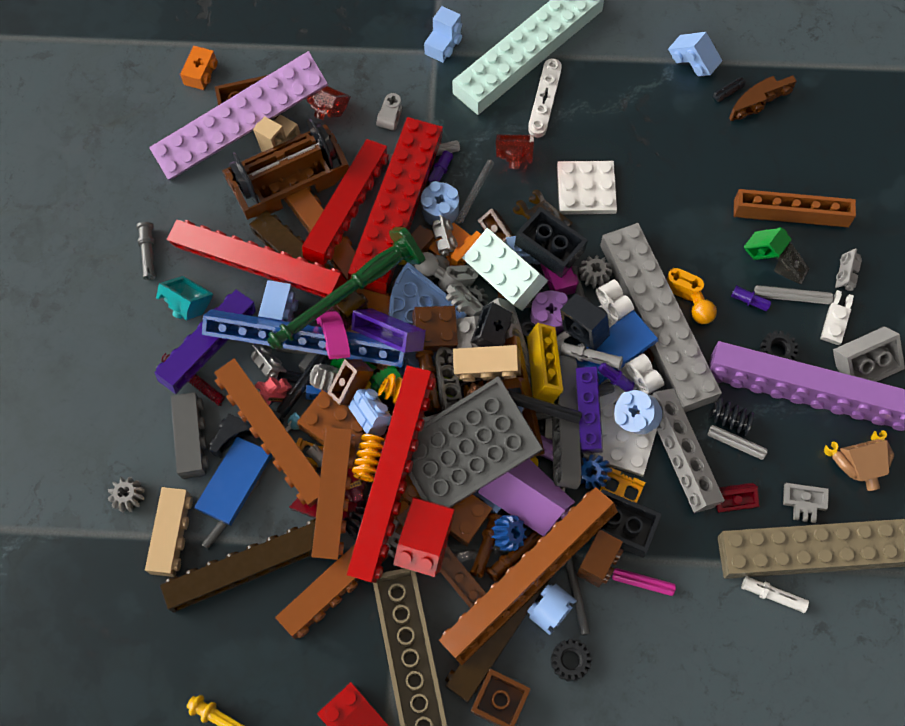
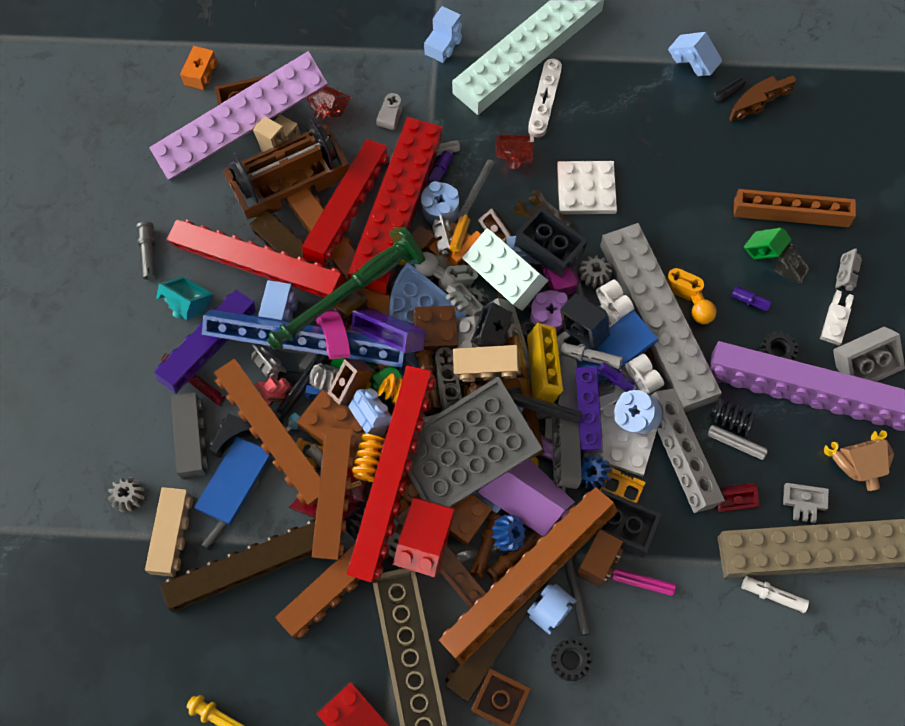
(459, 234): none -> light orange axle
(794, 294): light grey axle -> none

